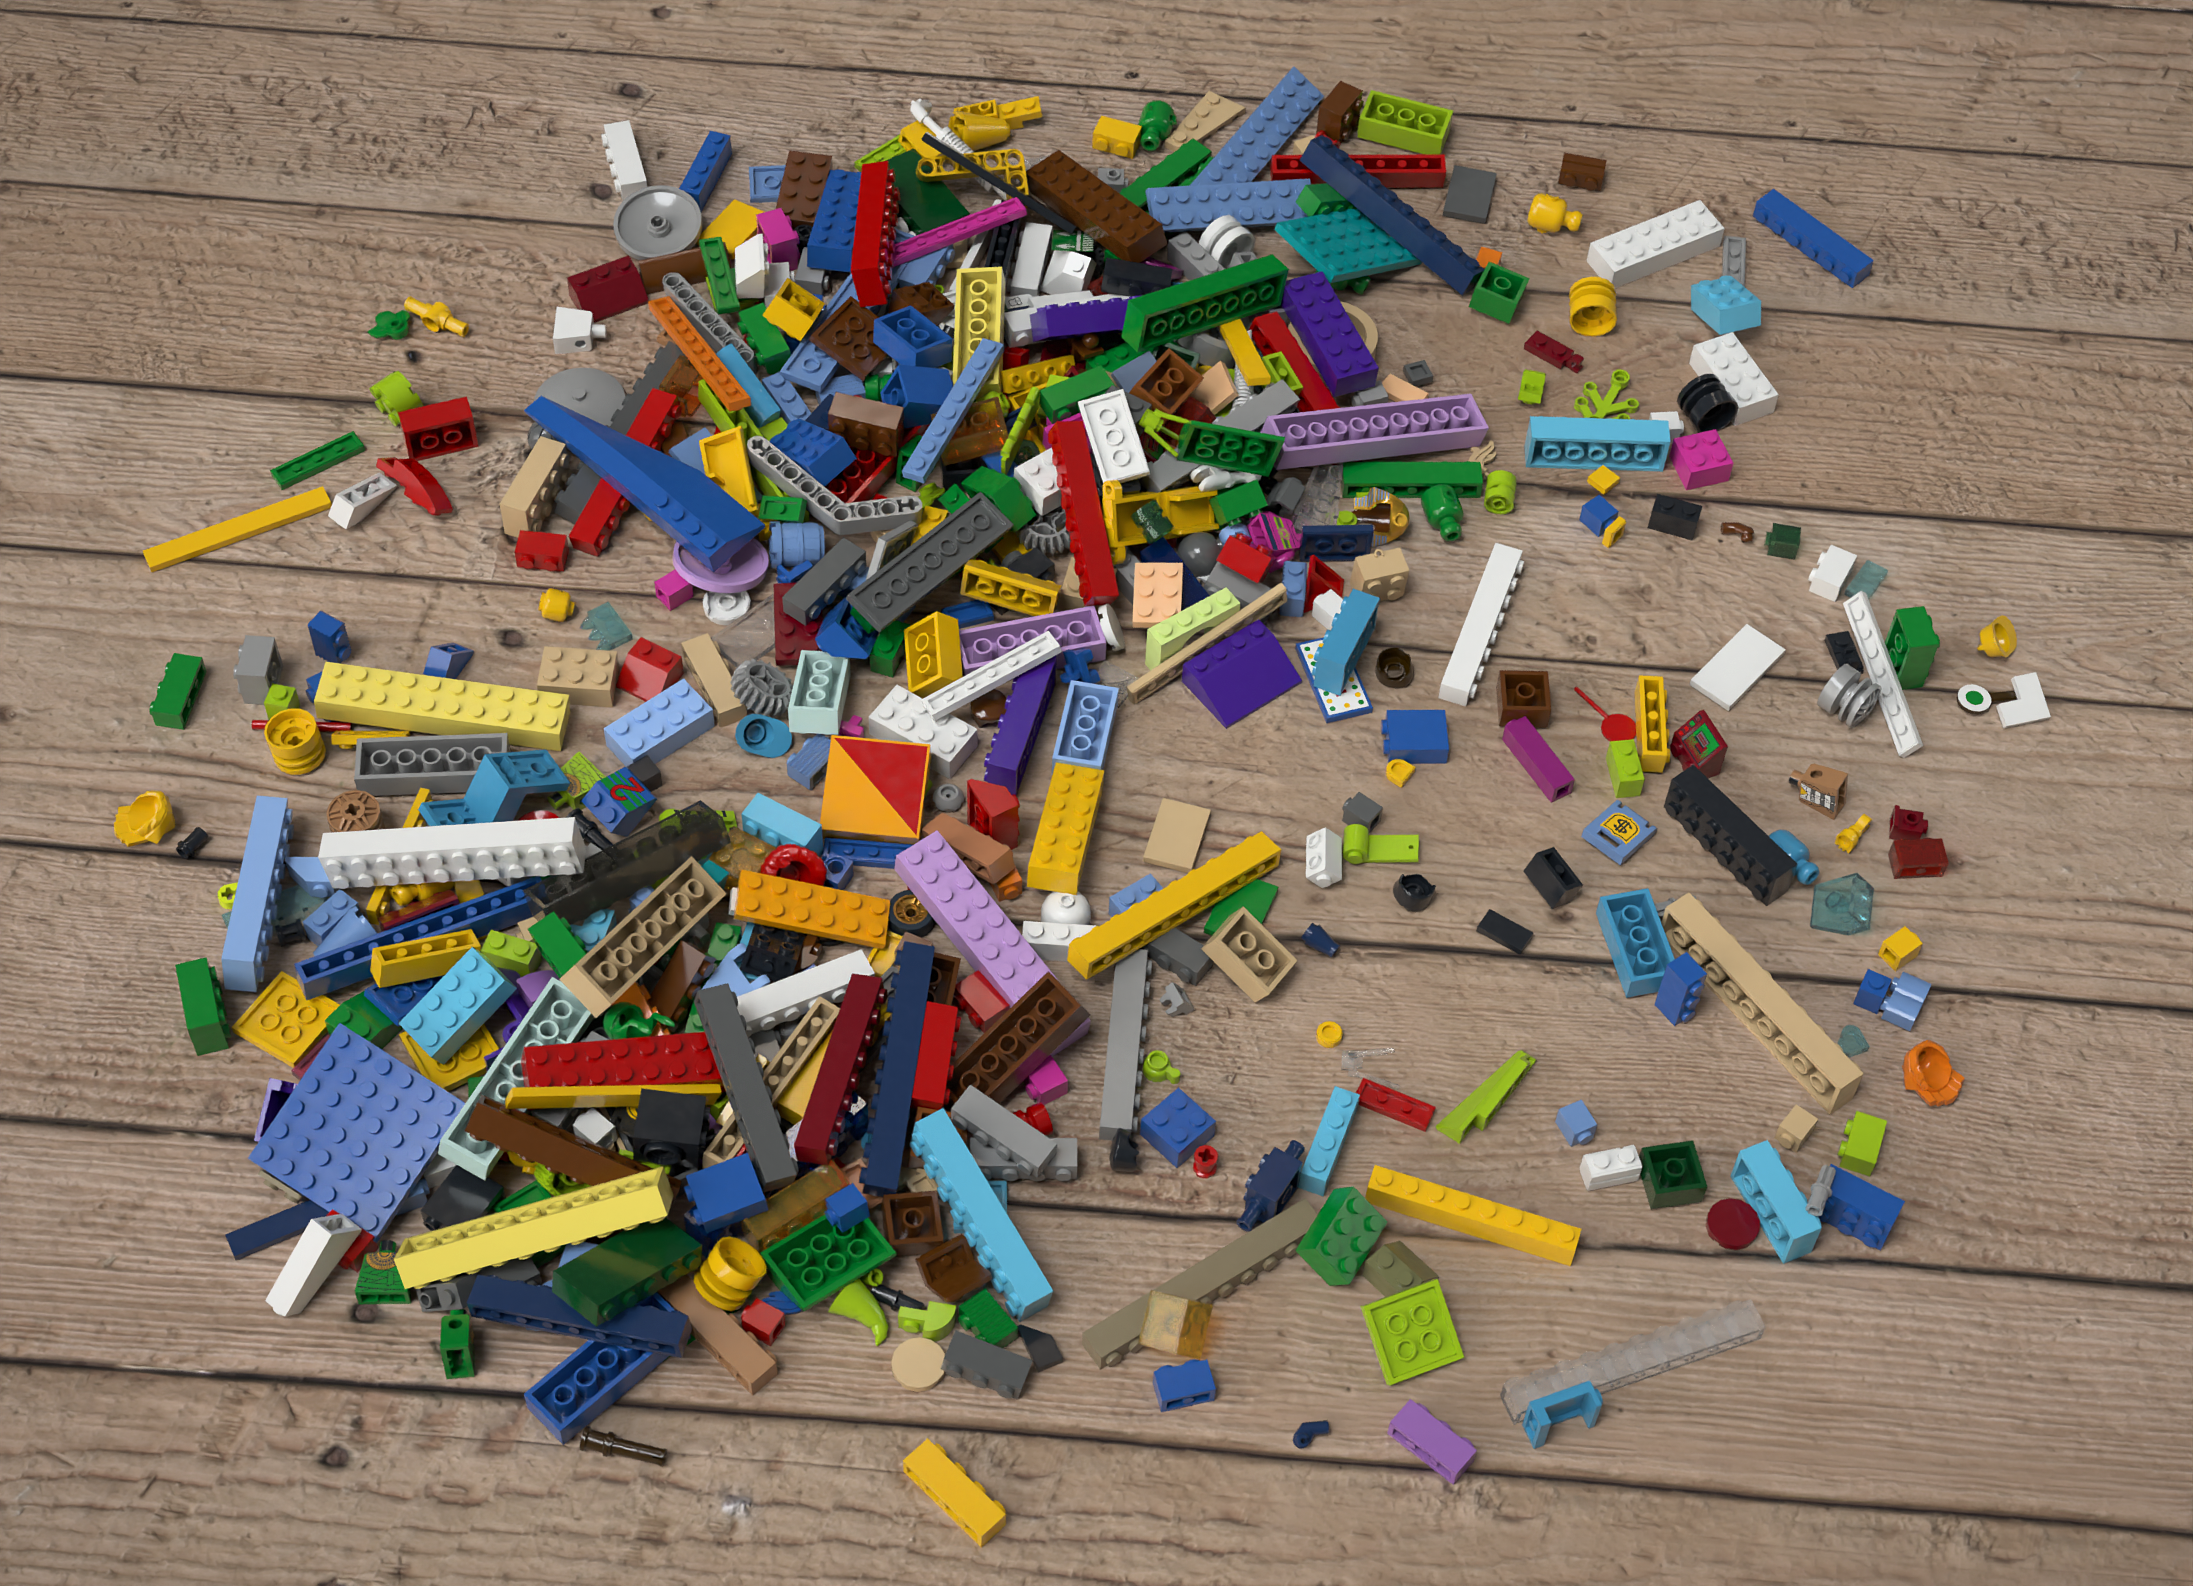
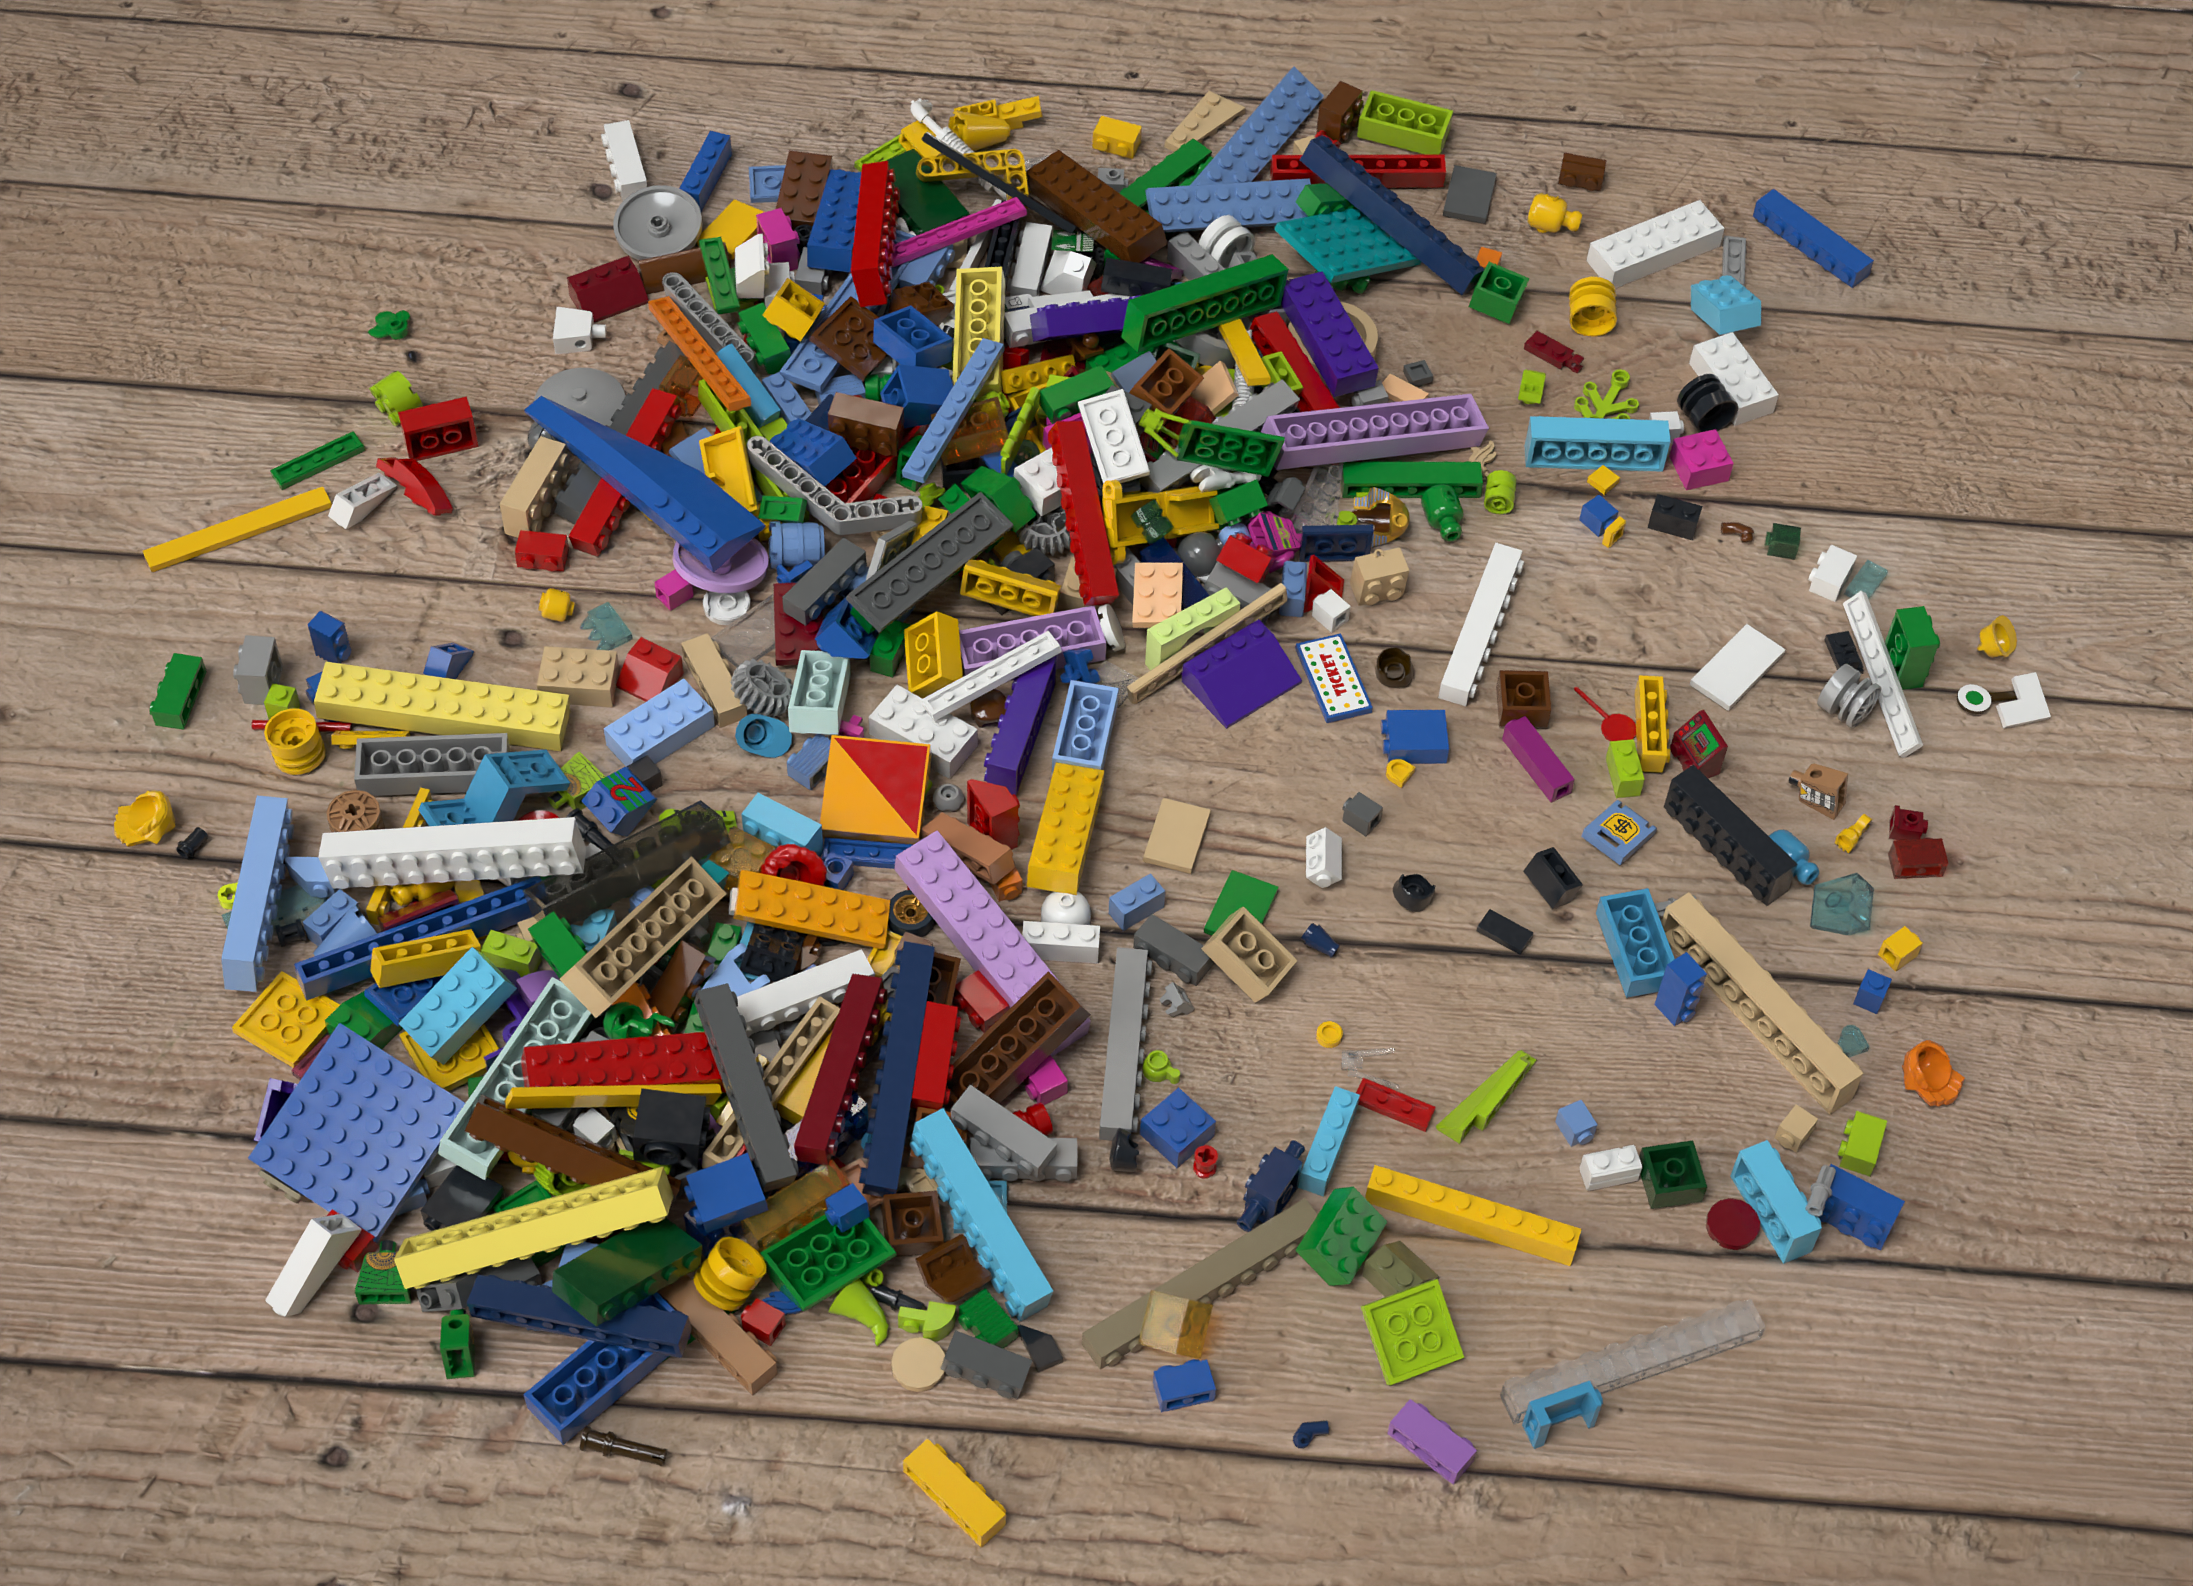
(203, 1006): green brick -> none
(273, 1229): dark blue tile -> none
(436, 316): yellow pin -> none
(970, 613): blue tile -> none
(1156, 123): green piece -> none
(1173, 905): yellow brick -> none
(1345, 641): dark azure brick -> none
(1366, 848): lime door -> none
(1905, 1000): medium blue brick -> none

